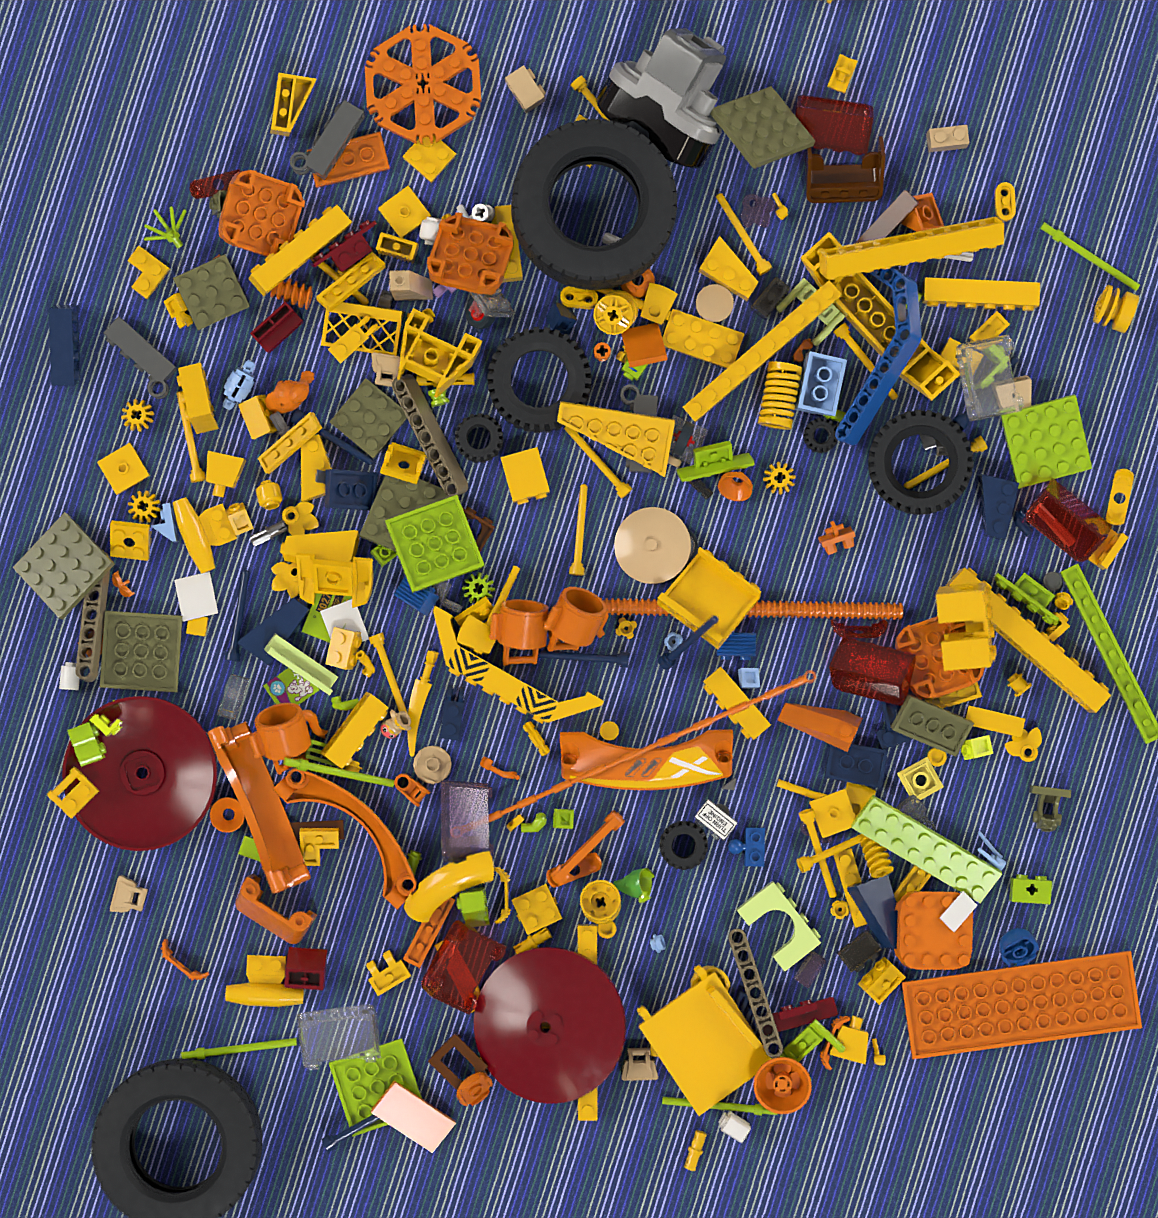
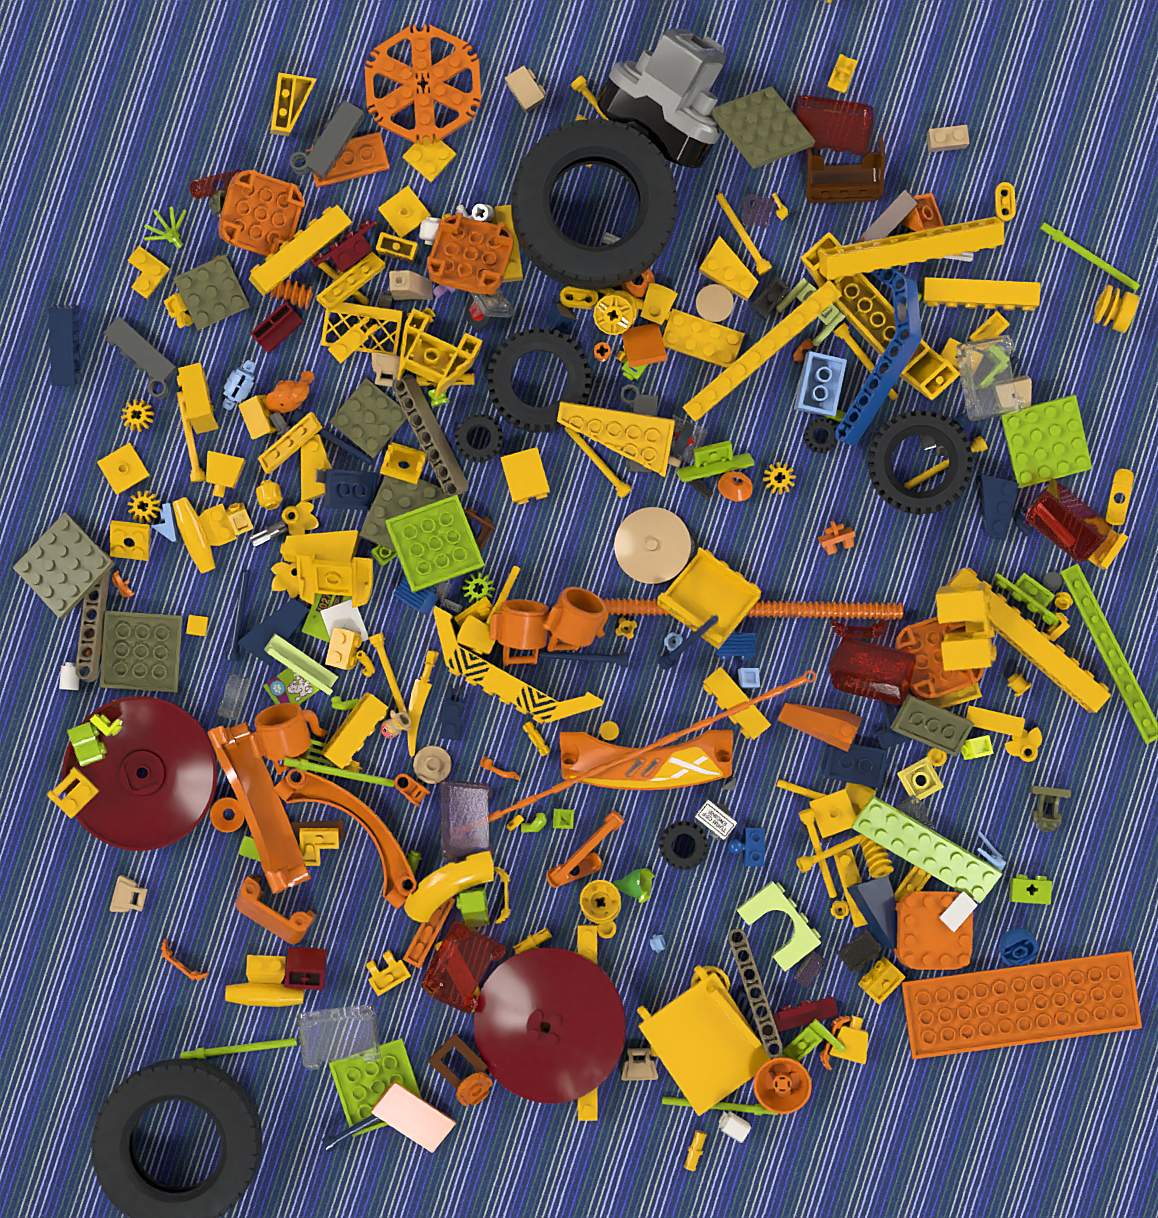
(196, 596): white sticker -> none
(537, 909): yellow plate -> none
(577, 567): yellow piece -> none
(771, 390): yellow piece -> none
(878, 1059): yellow hand -> none

